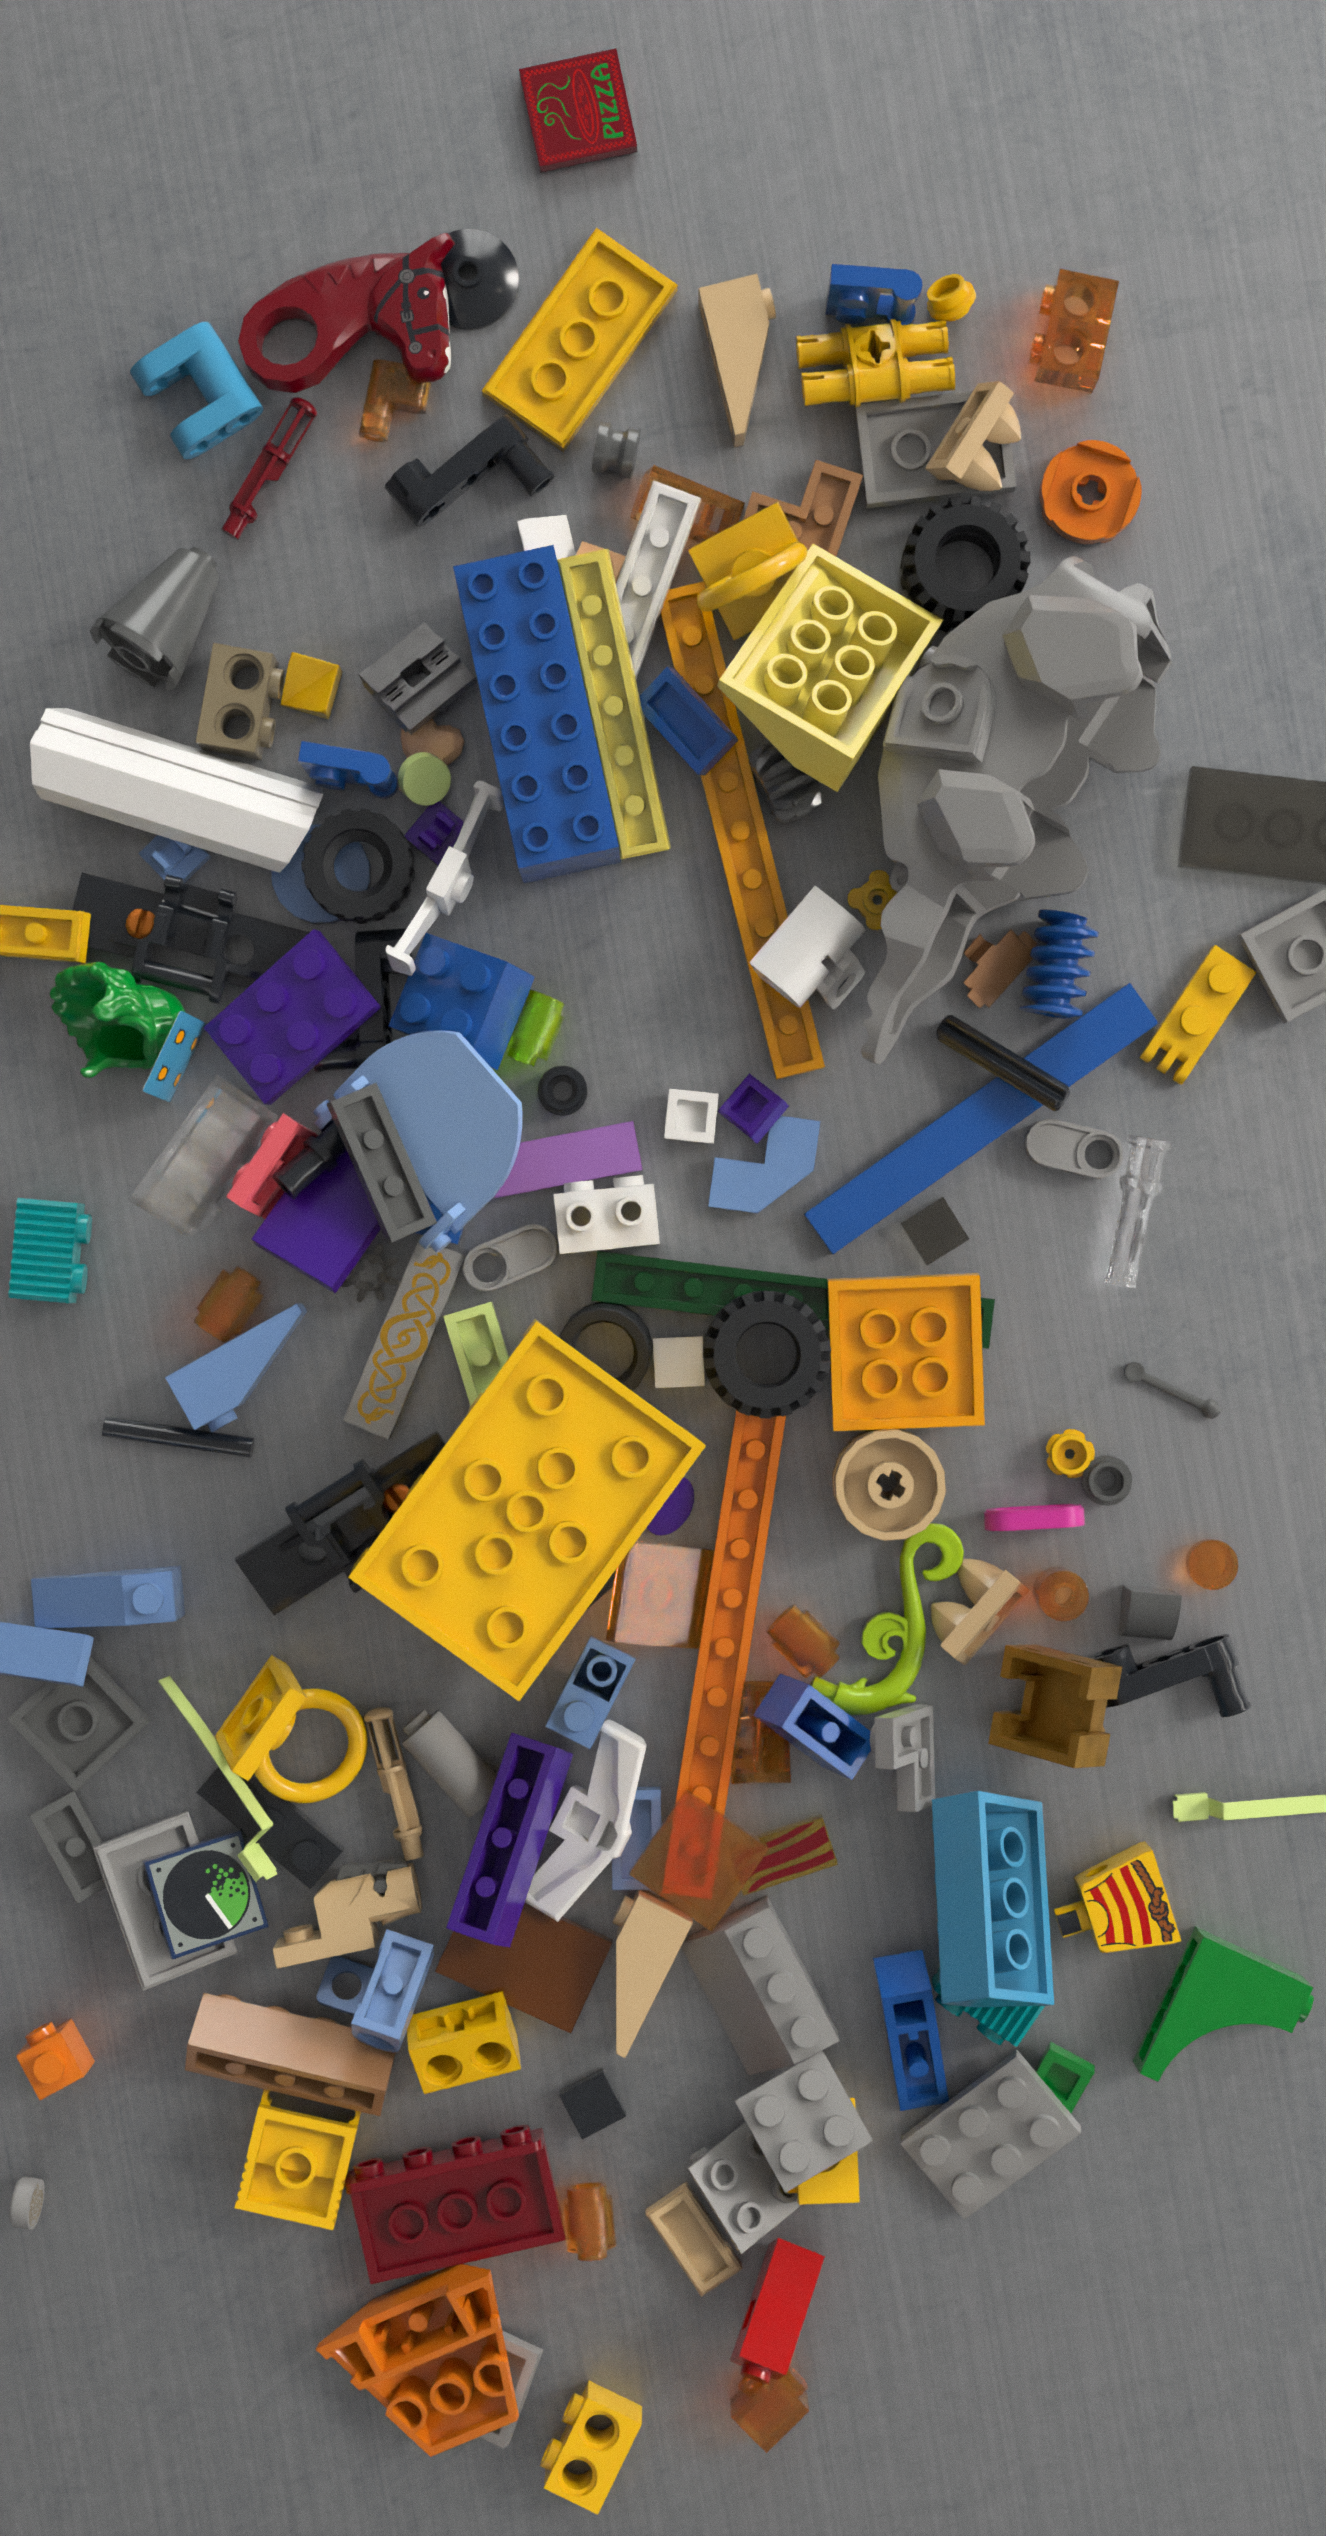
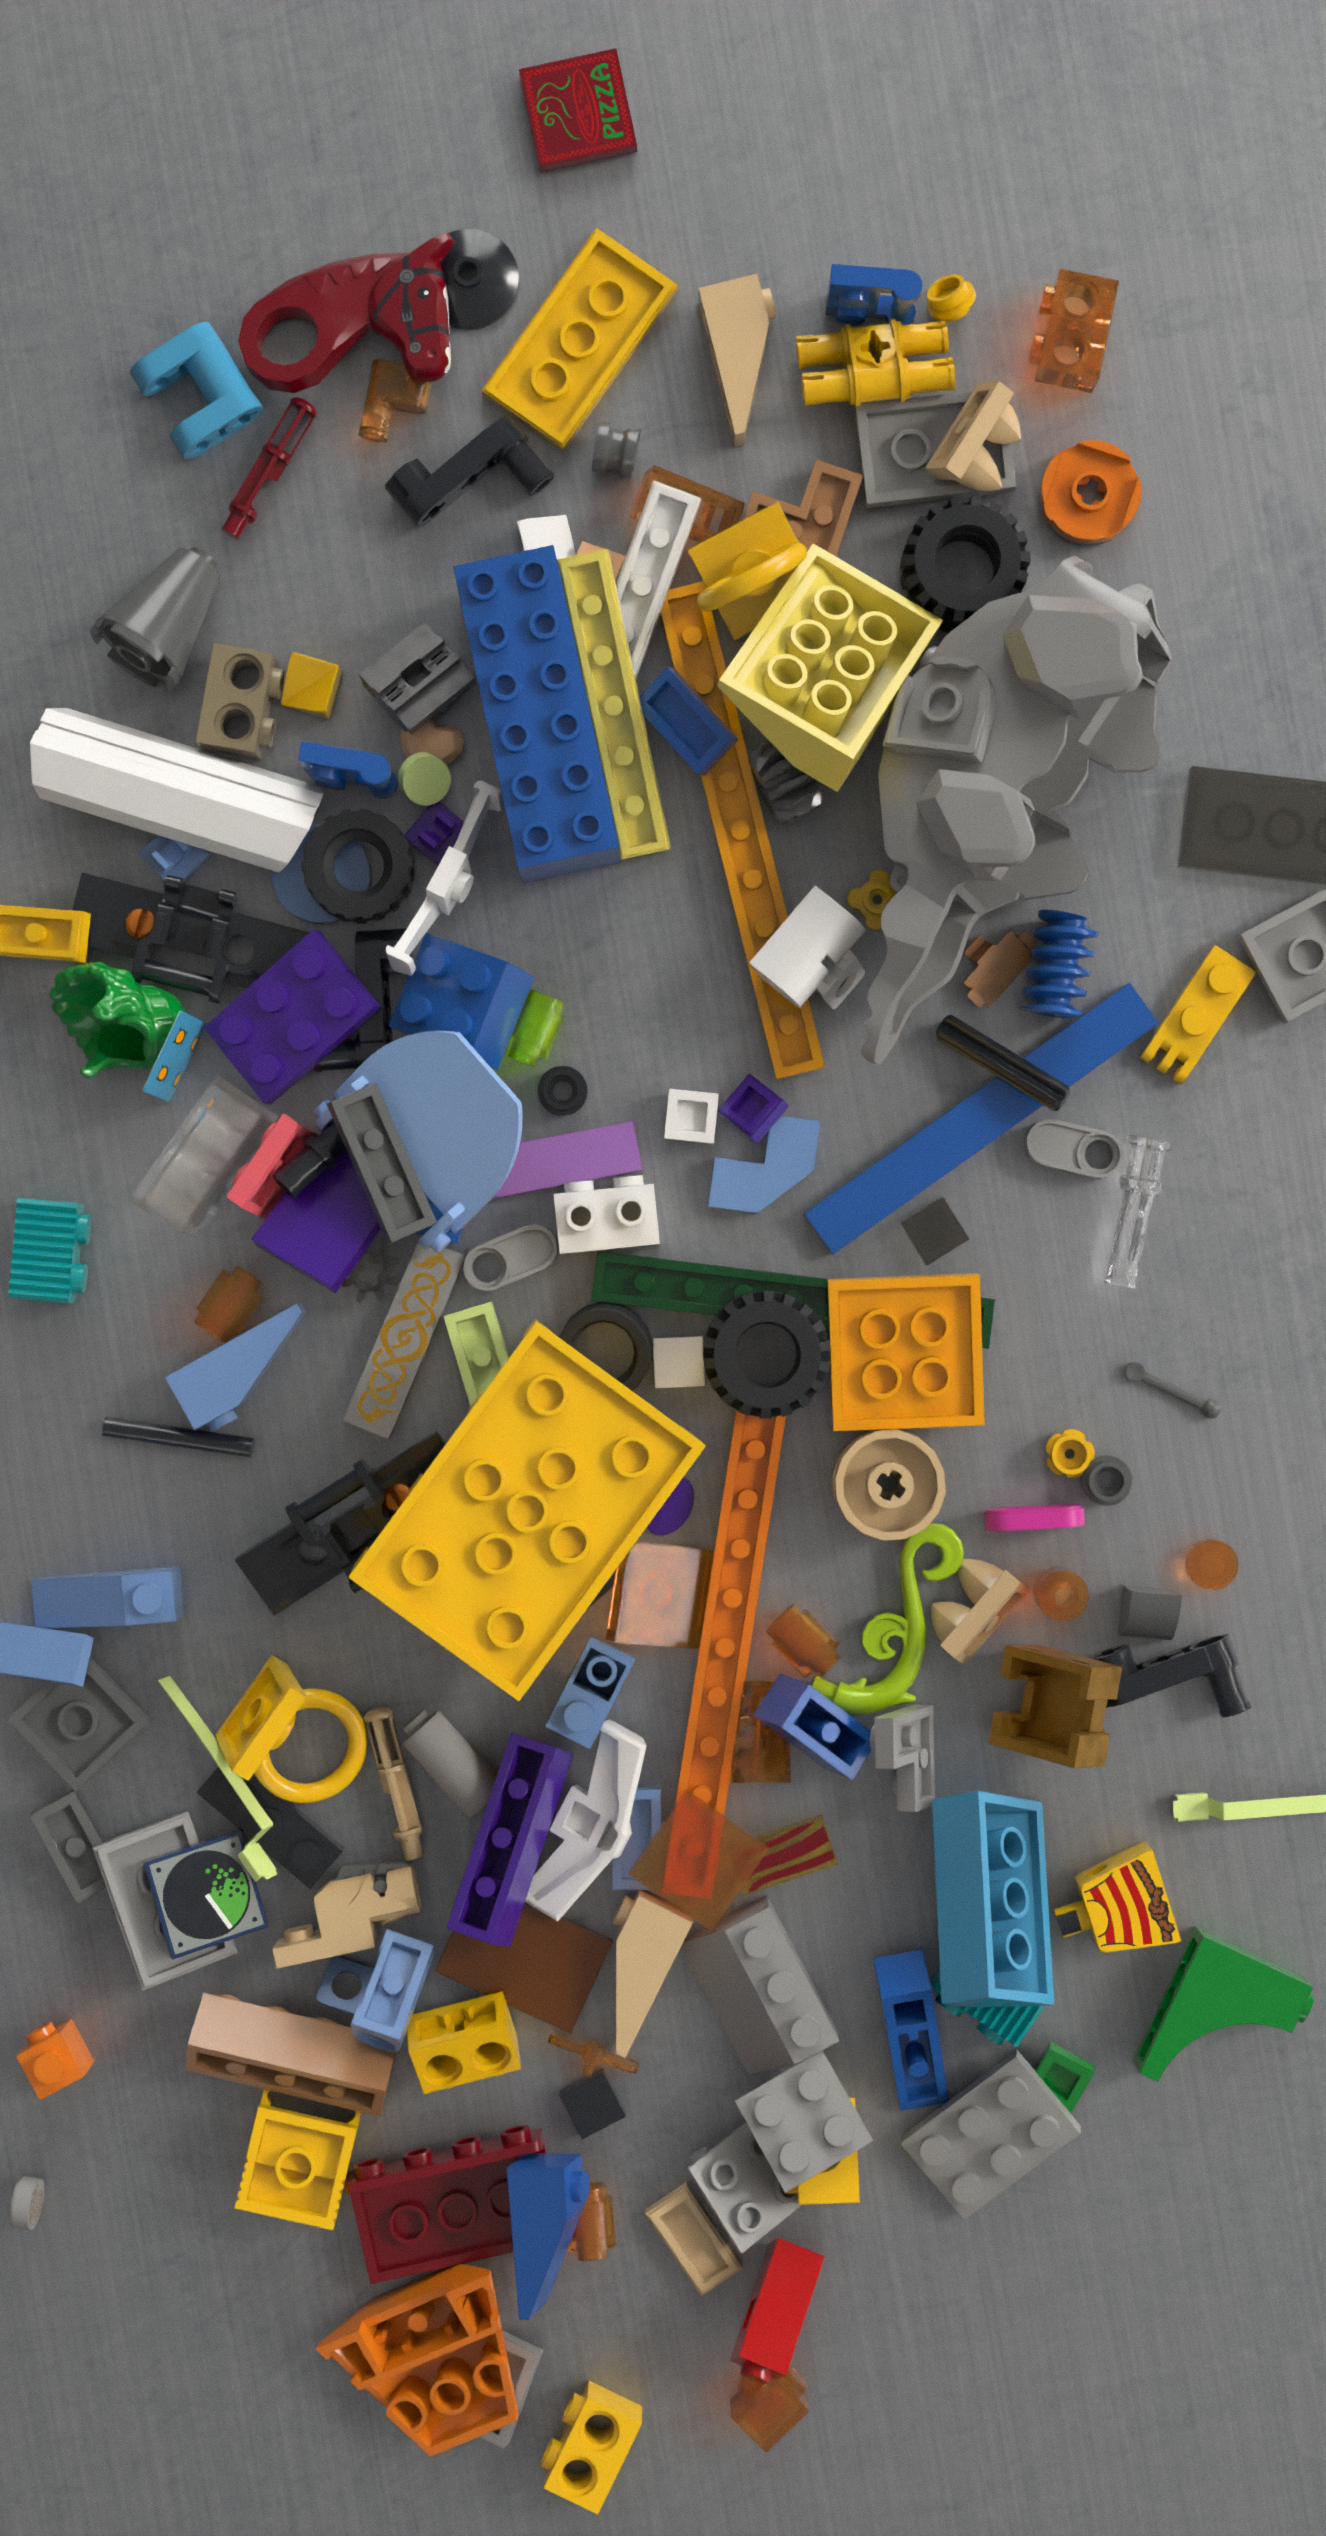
(545, 2208): none -> blue slope
(594, 2054): none -> clear orange piece

